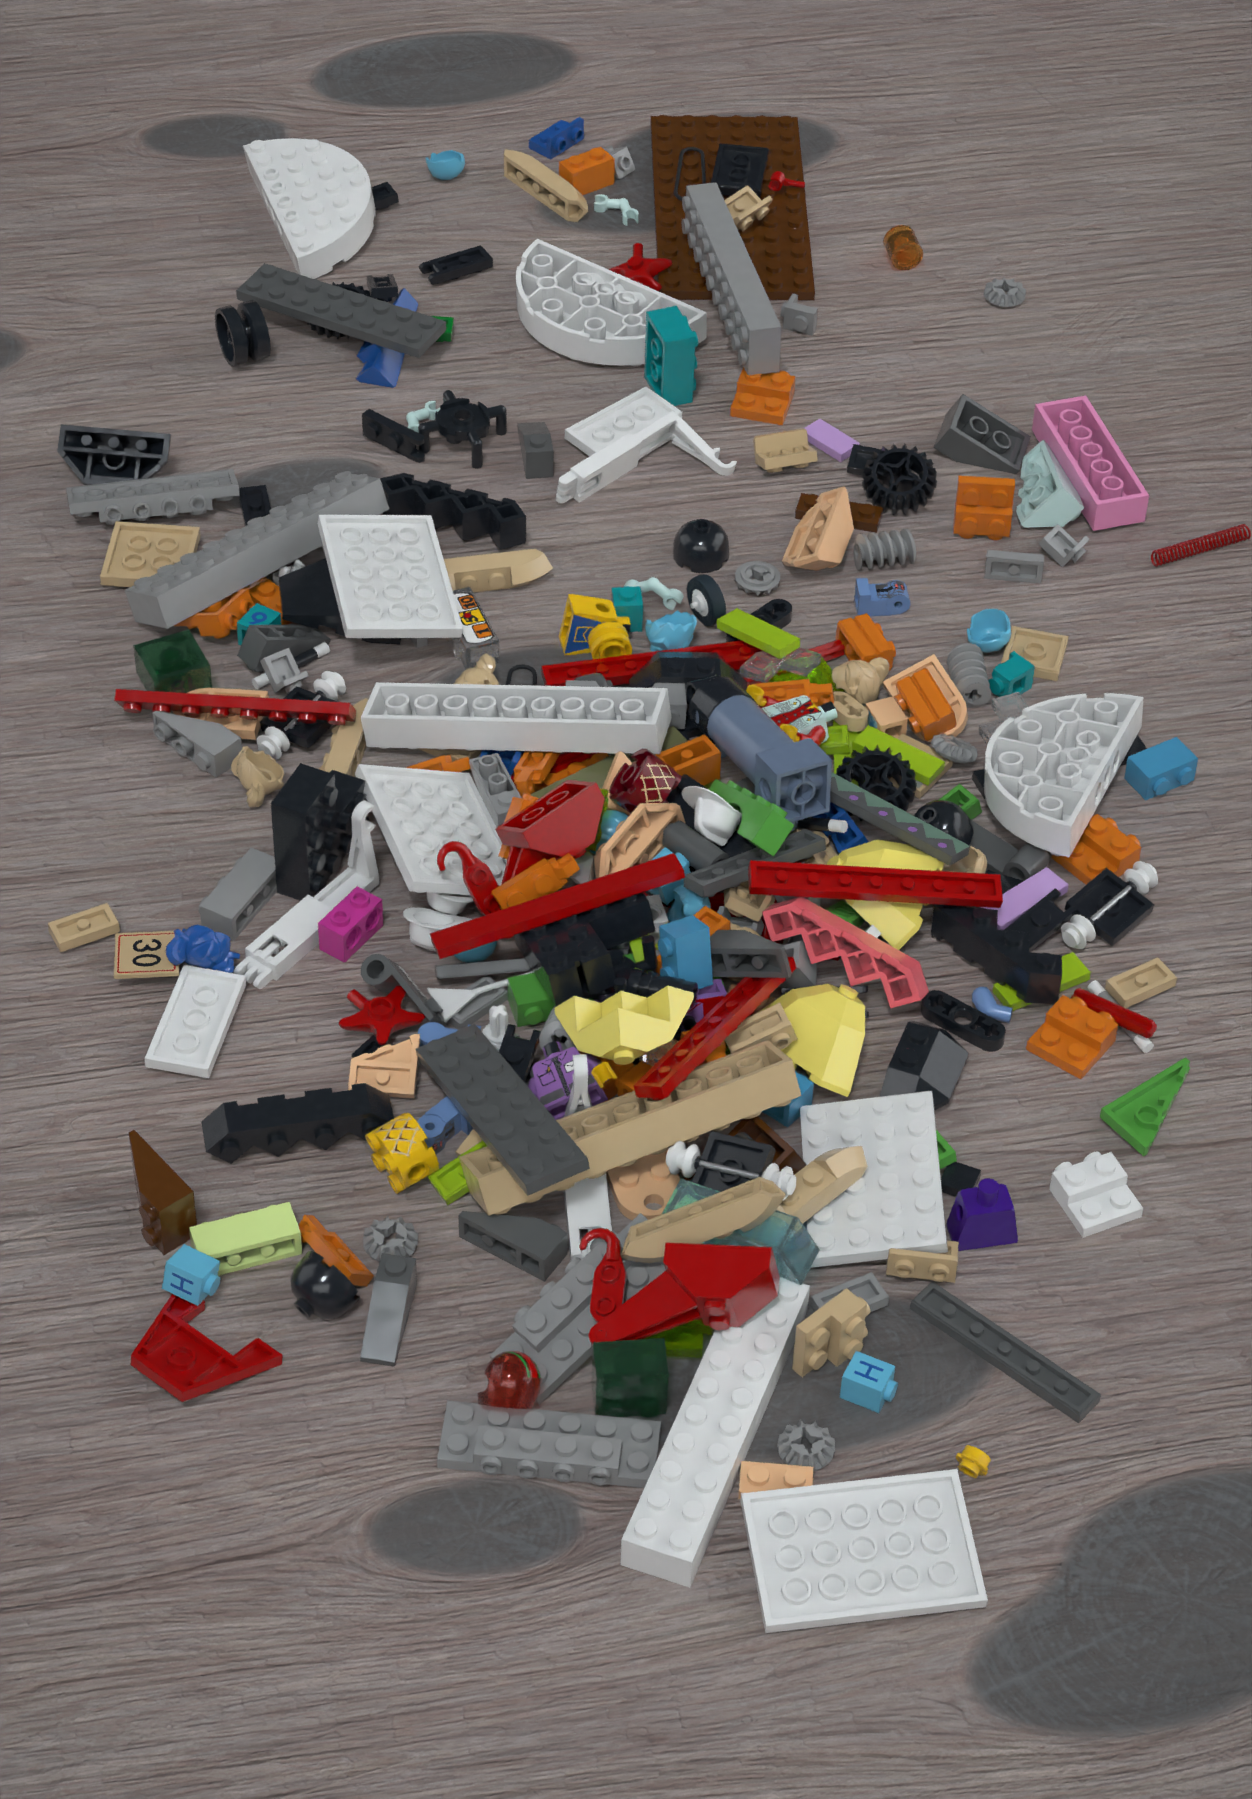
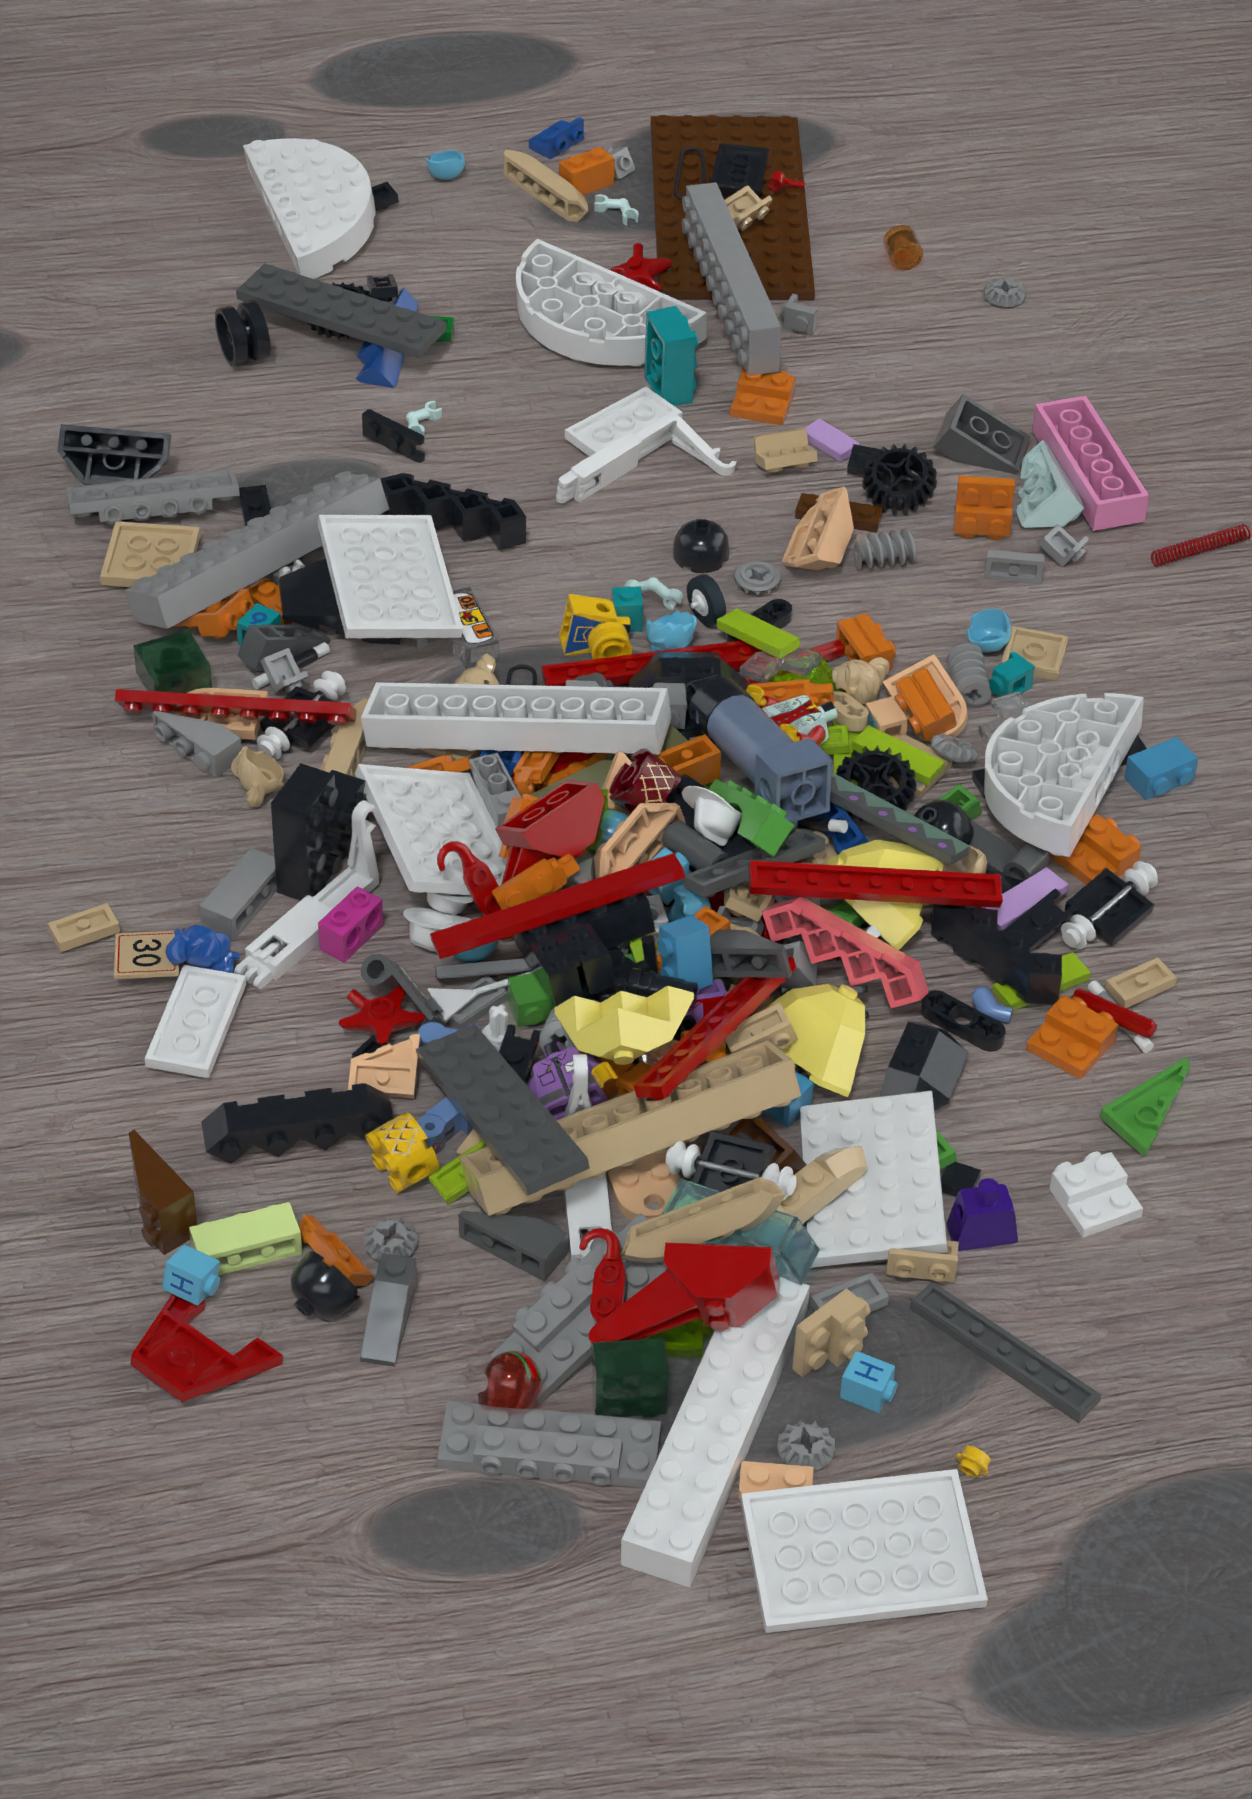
(457, 265): black hinge -> none
(472, 427): black plate -> none
(497, 570): tan brick -> none
(536, 449): dark grey slope -> none
(881, 598): medium blue leg -> none

